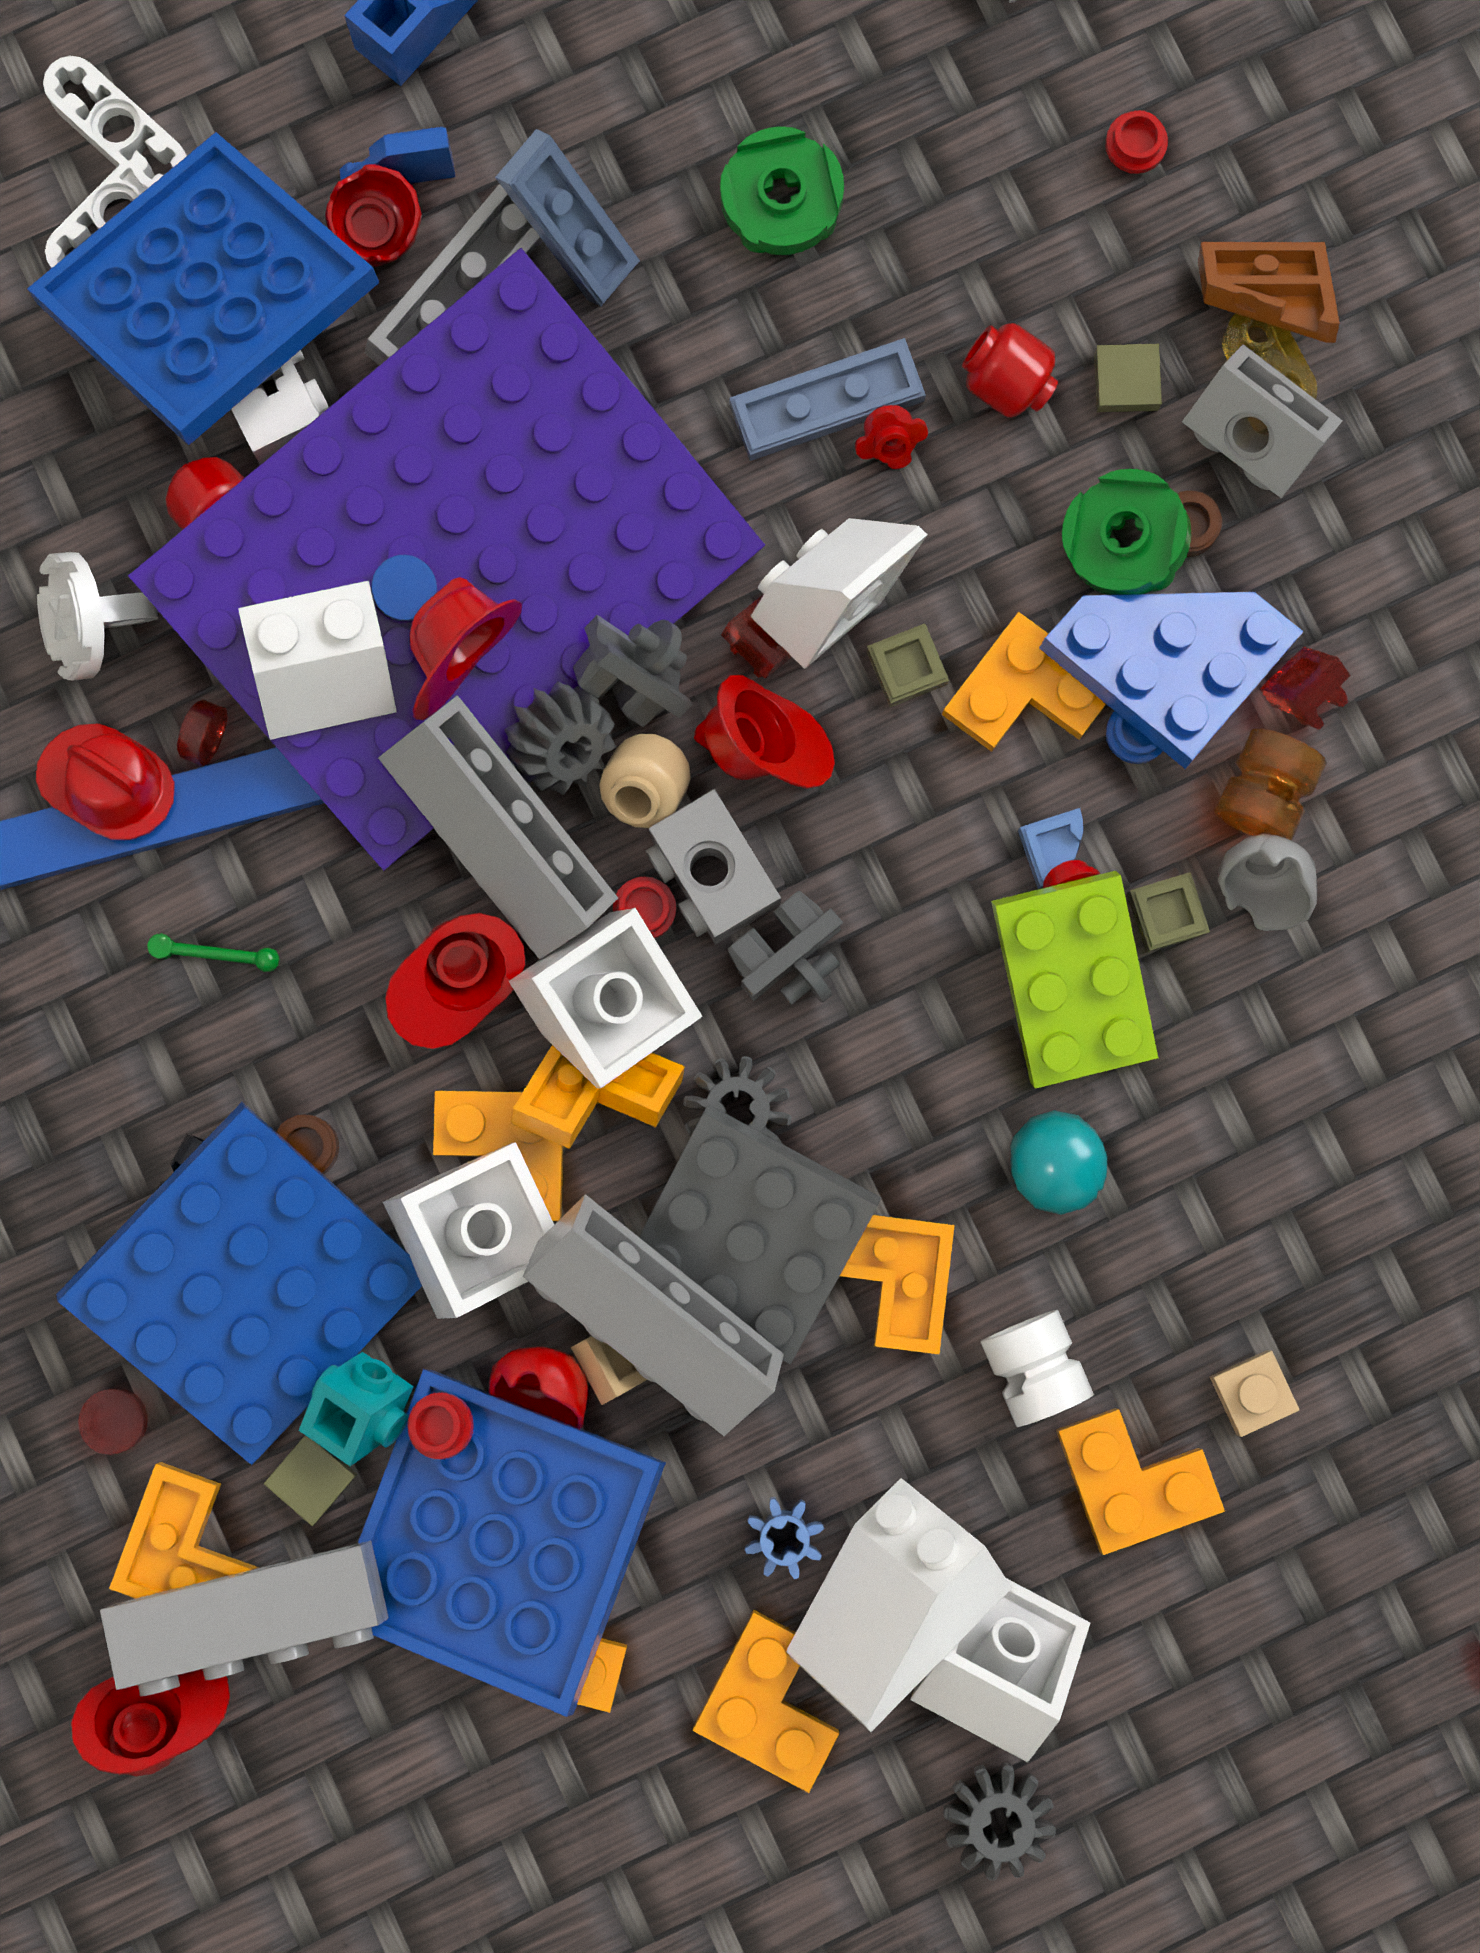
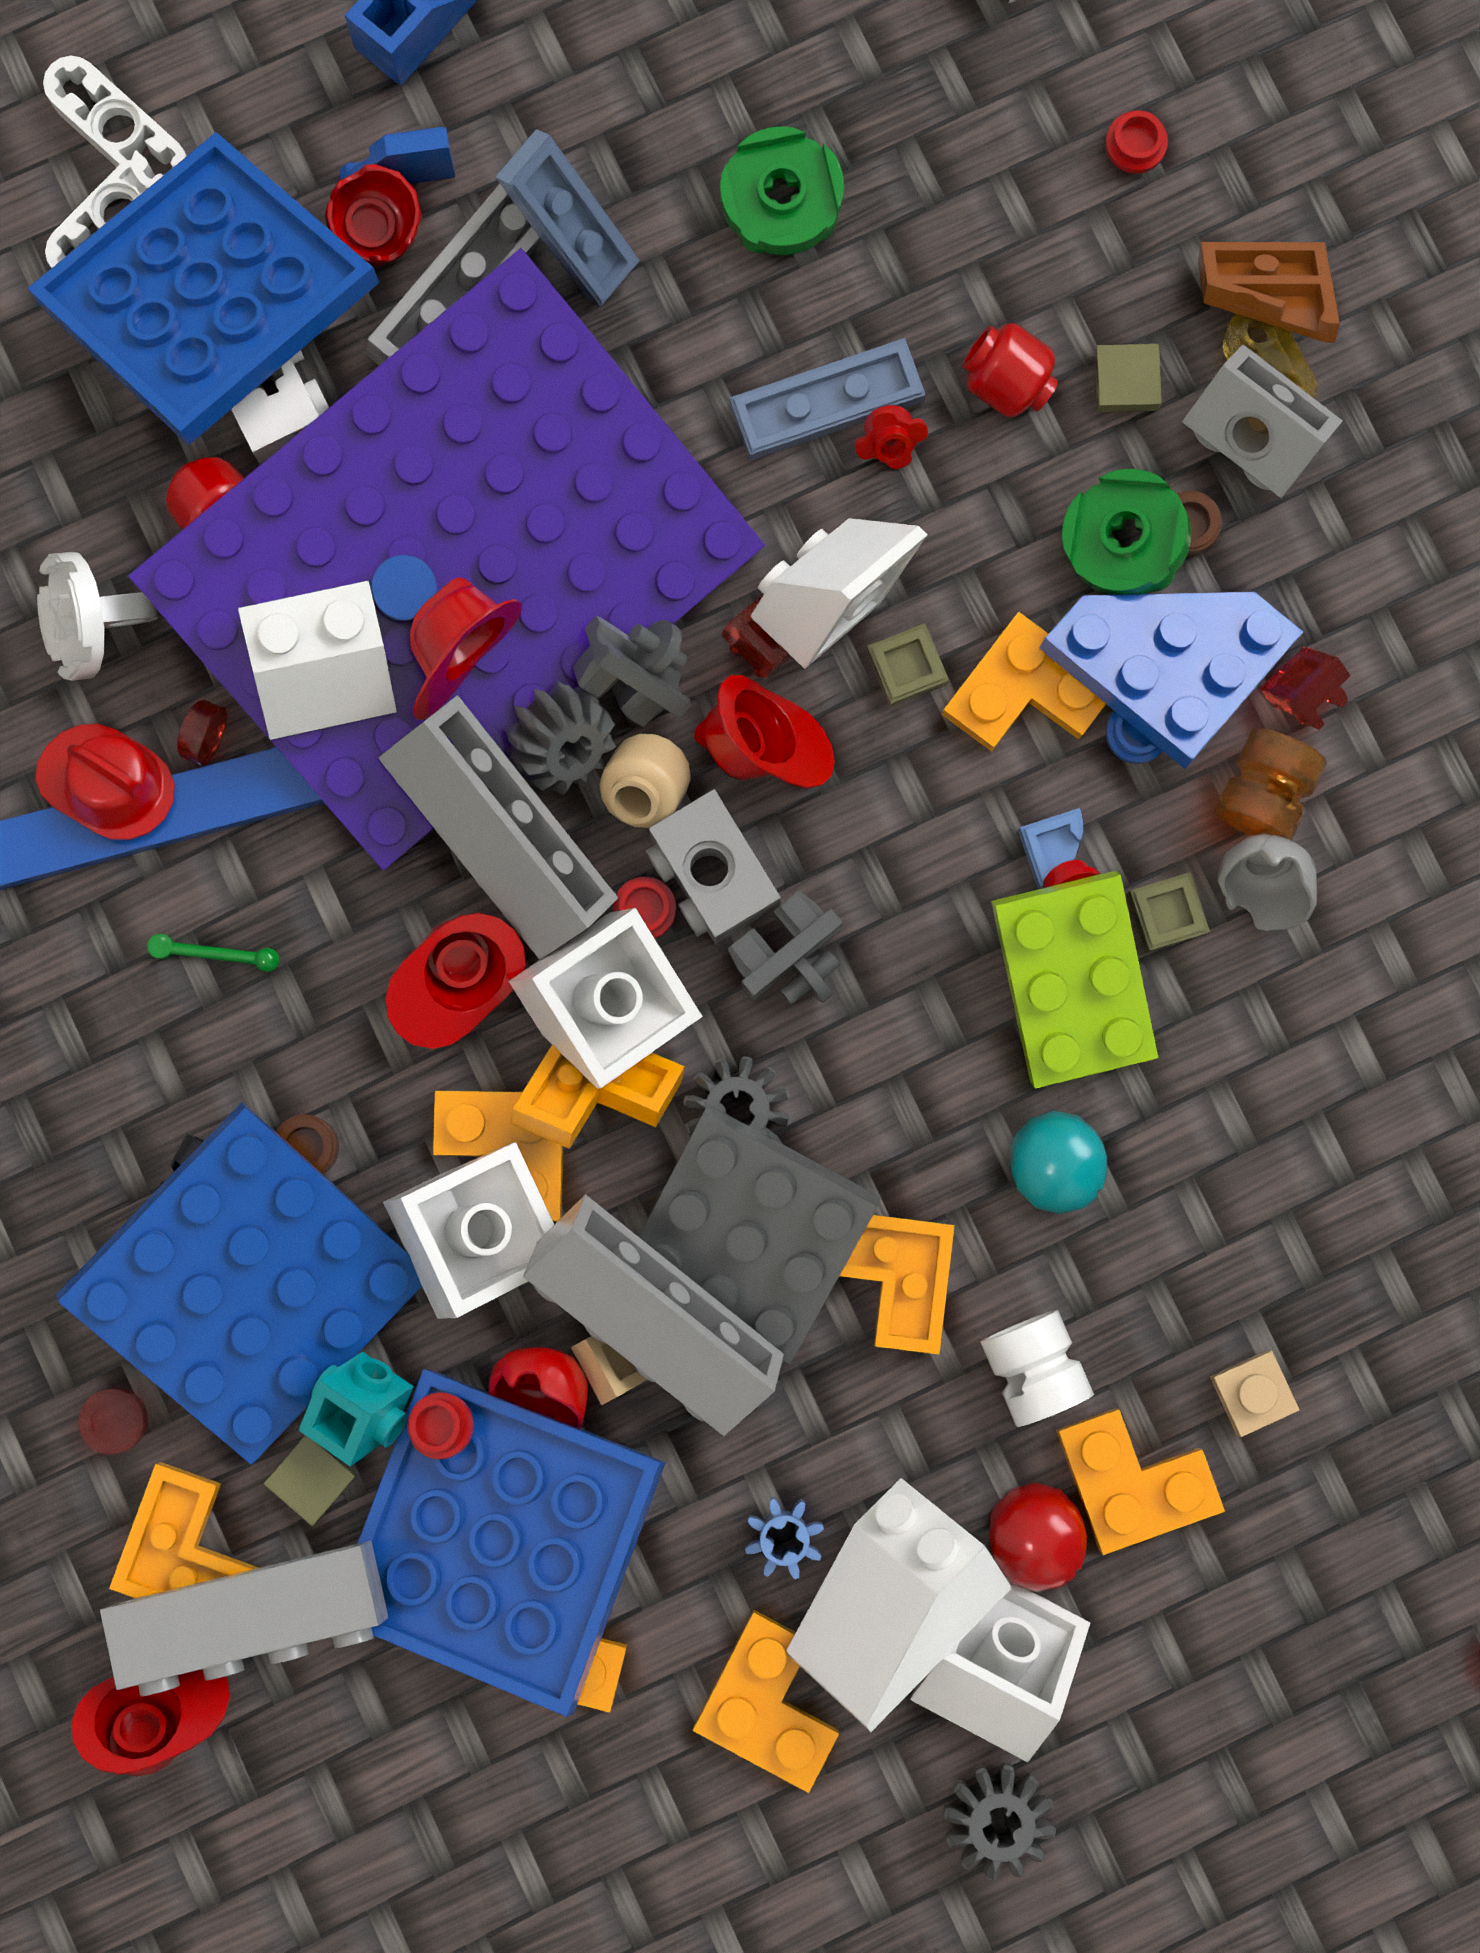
(1037, 1537): none -> red hair

